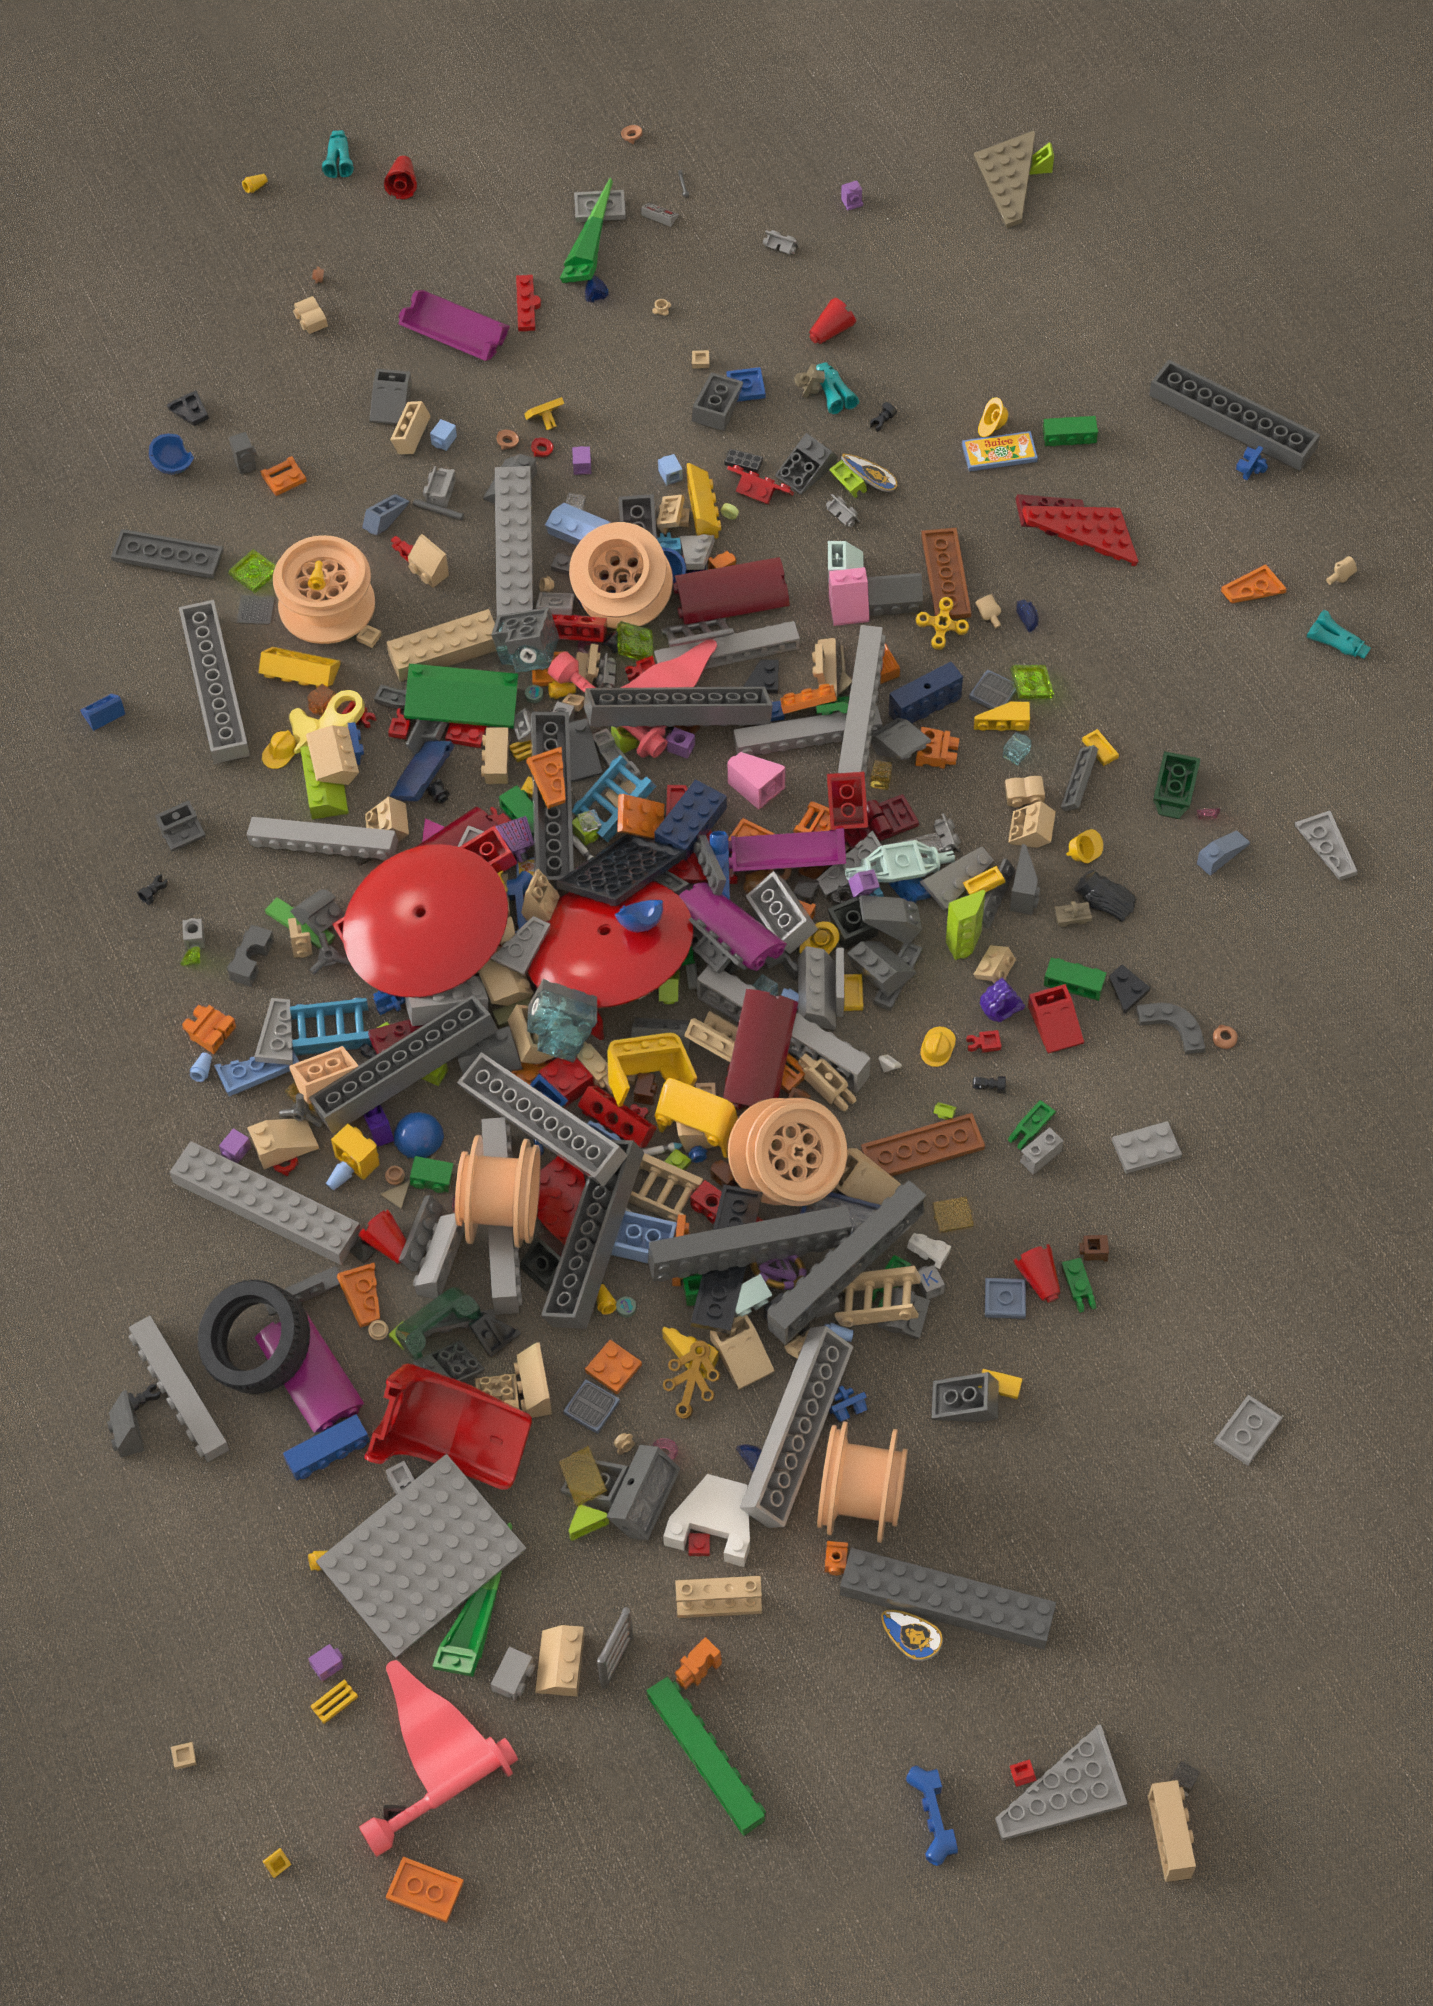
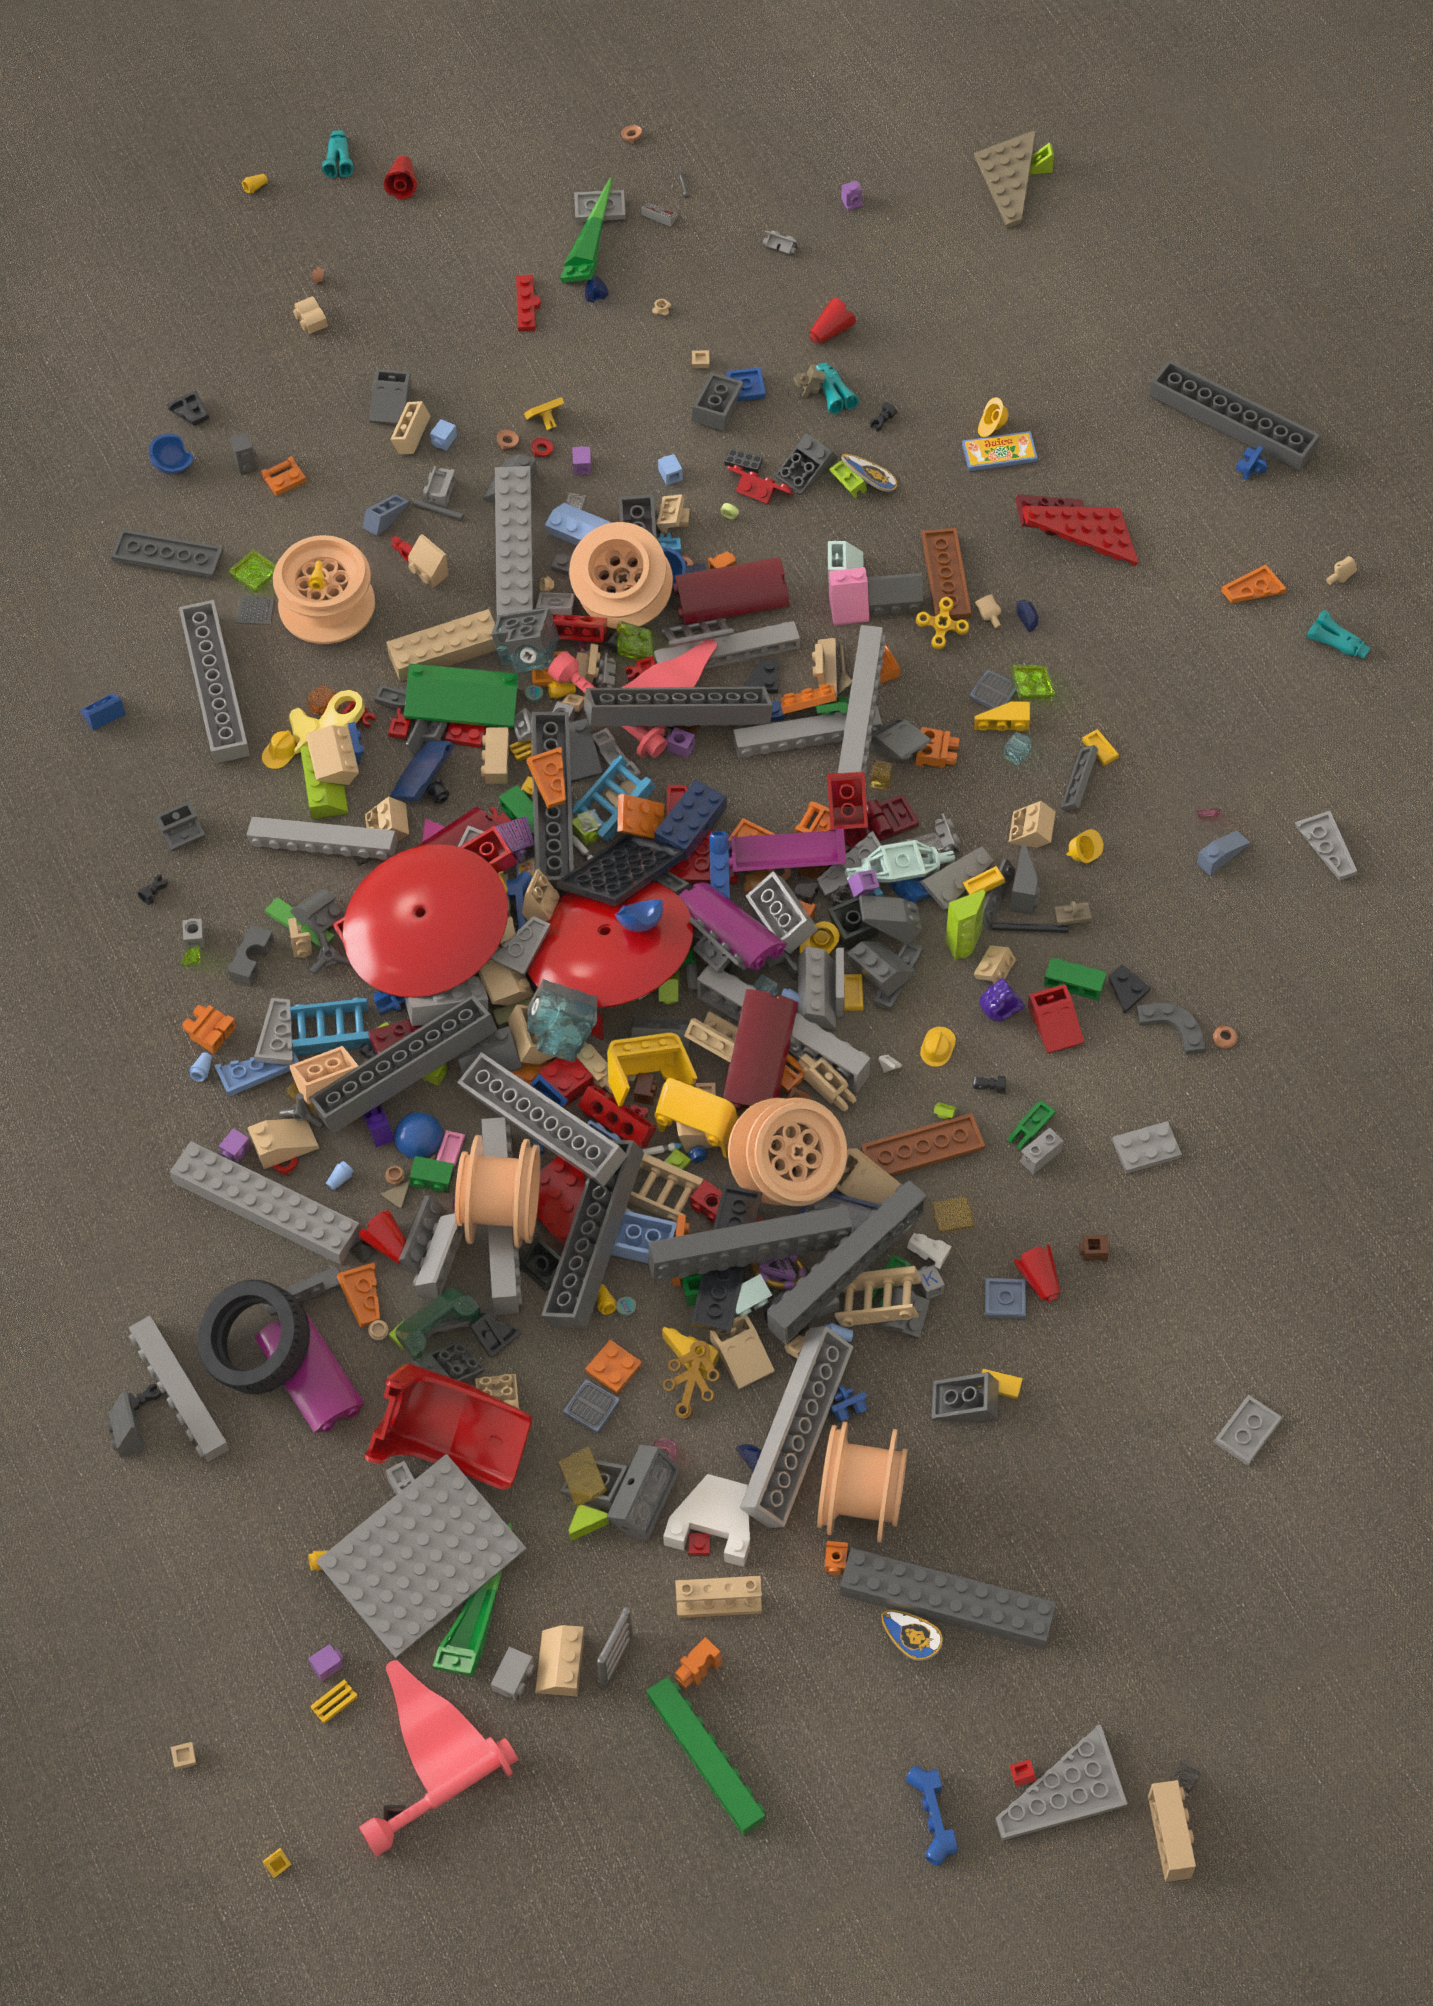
(298, 667): yellow slope -> none
(326, 1447): blue brick -> none
(356, 1151): yellow brick -> none
(369, 636): tan plate -> none
(424, 1889): orange plate -> none
(451, 1147): none -> bright pink tile
(453, 325): magenta cylinder -> none
(533, 1382): tan slope -> none
(624, 739): lime slope -> none
(624, 1443): tan plate -> none
(697, 550): light grey wing -> none
(702, 501): yellow slope -> none
(709, 864): dark grey plate -> none
(722, 1174): reddish brown brick -> none
(755, 778): bright pink slope -> none
(838, 505): light grey hinge -> none
(926, 694): dark blue brick -> none
(987, 1041): red plate -> none
(1024, 791): tan brick -> none
(1029, 927): none -> black bar
(1070, 431): green brick -> none
(1078, 1283): green hinge -> none
(1105, 895): black hair -> none
(1175, 784): dark green slope -> none

